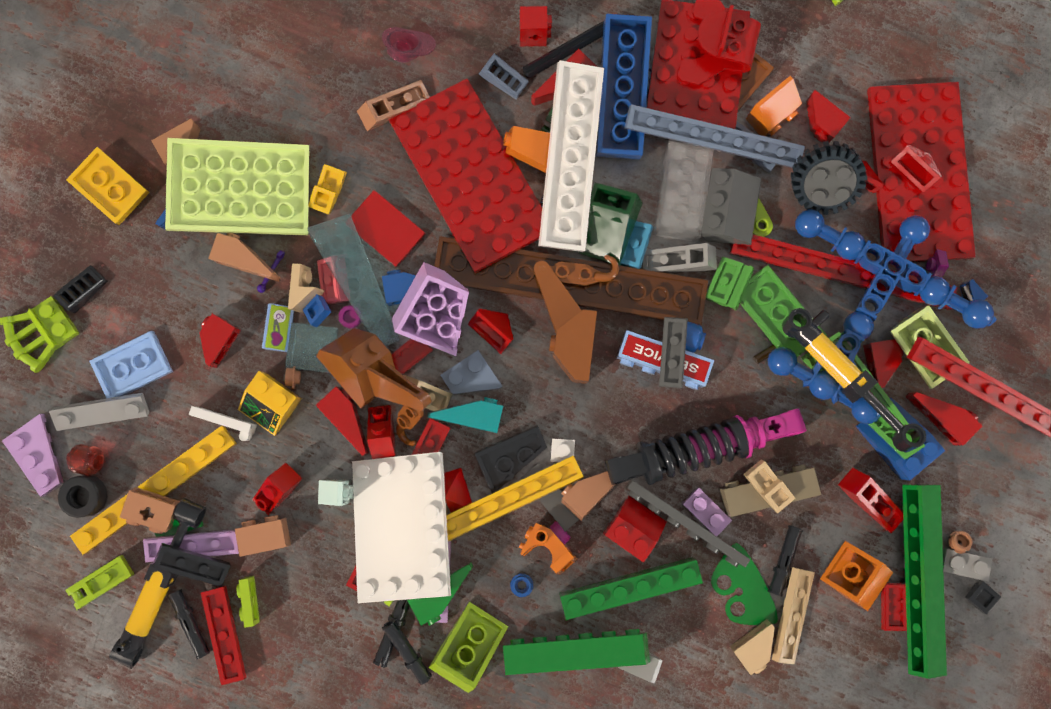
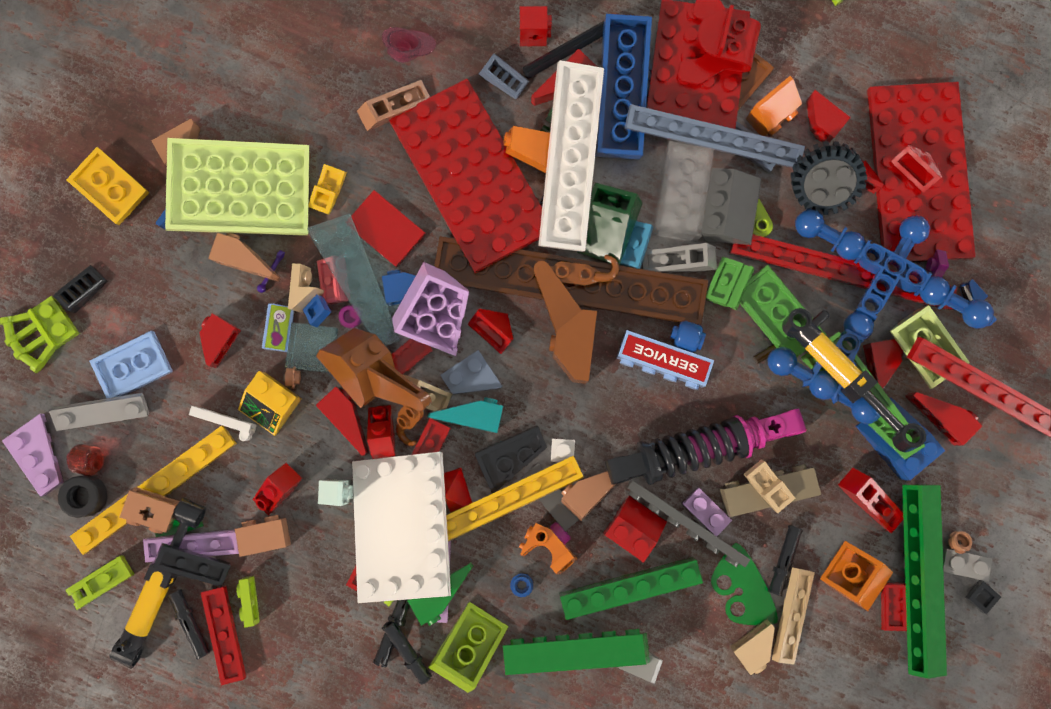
(673, 352): dark grey tile -> none

